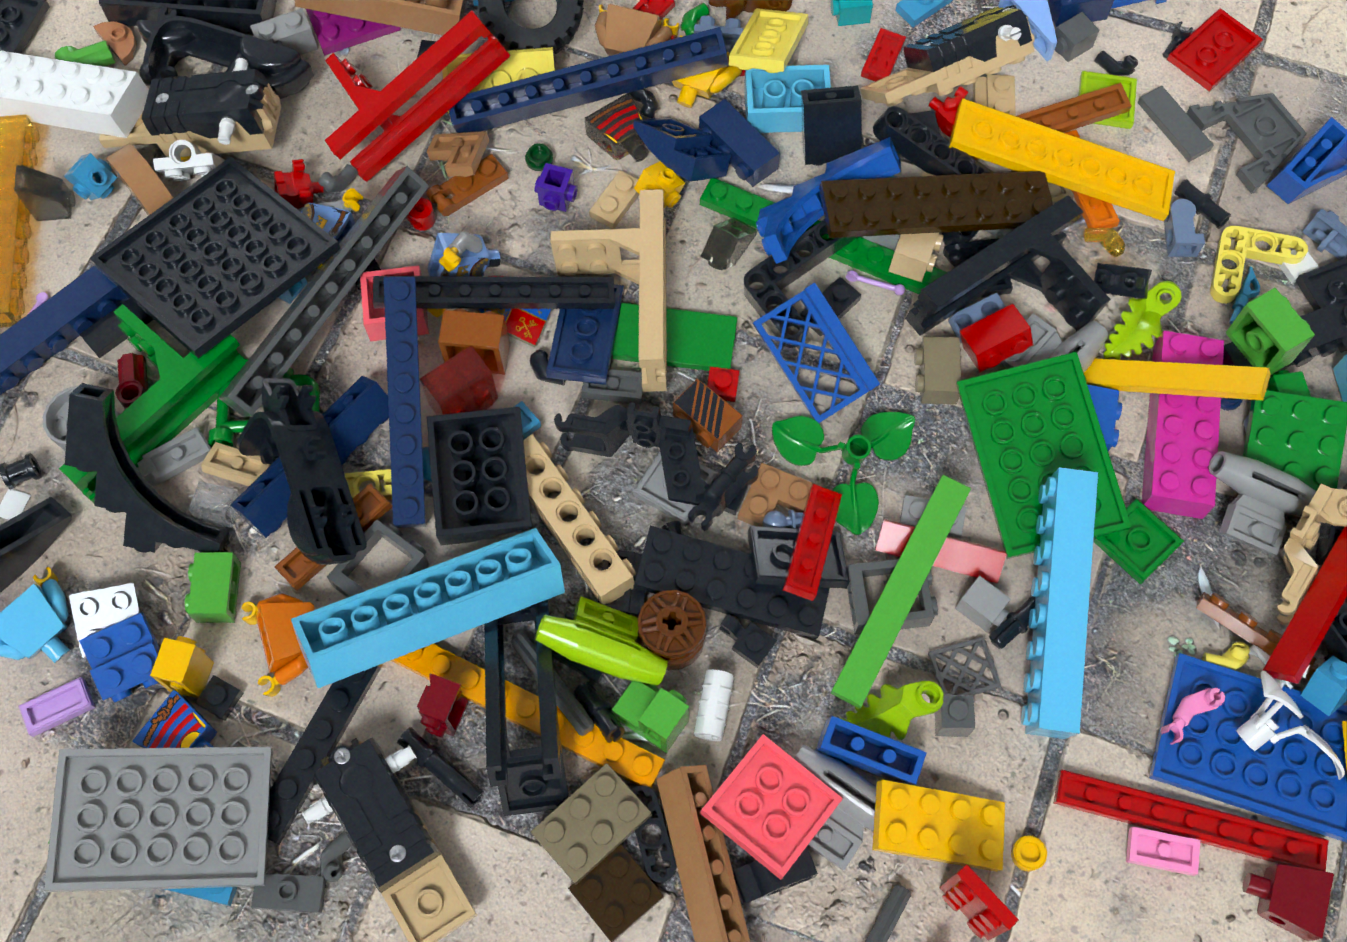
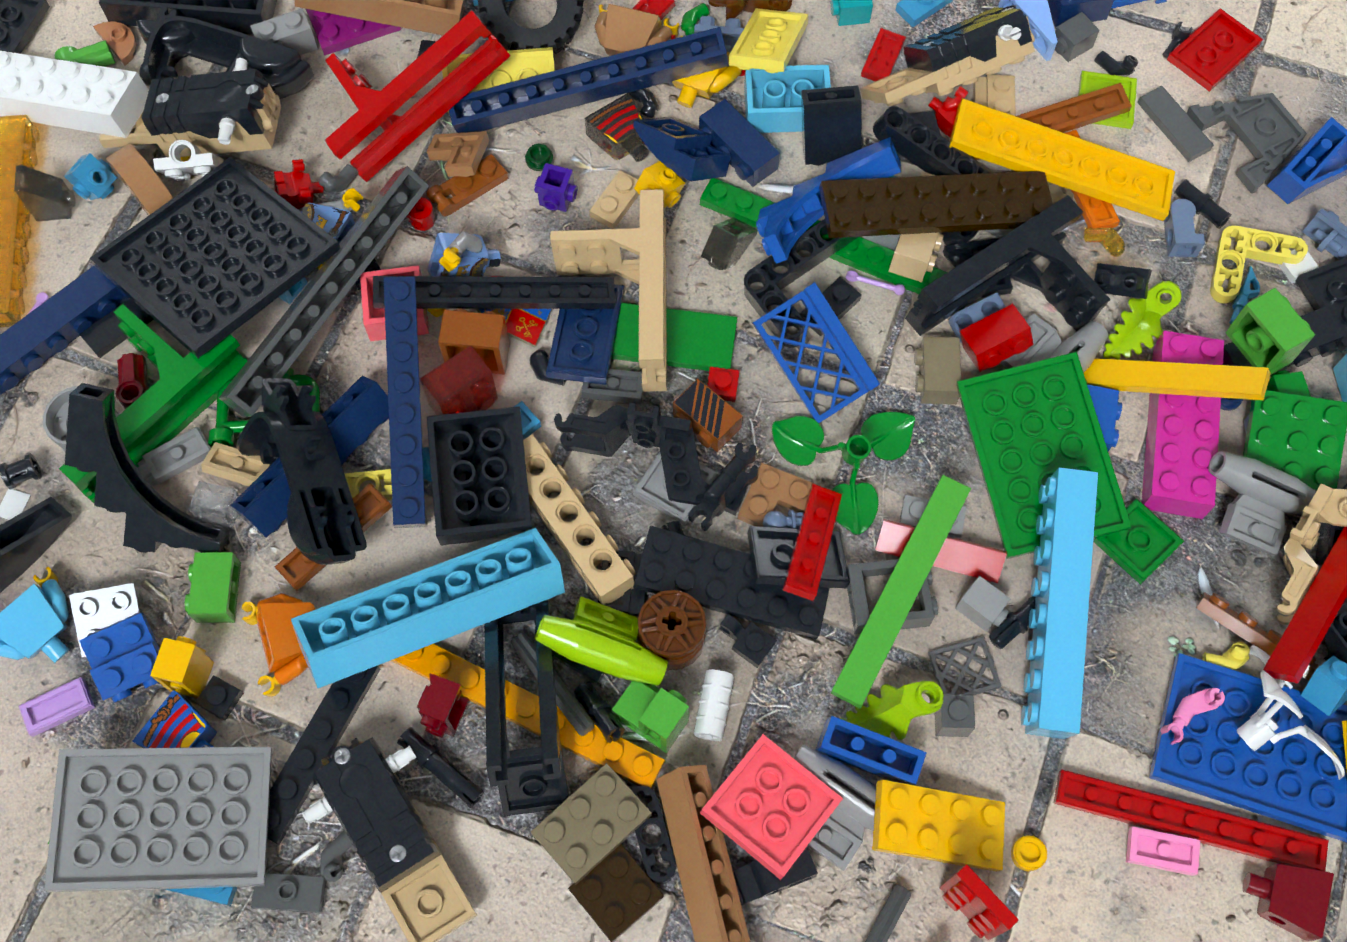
(339, 575): dark grey window -> none

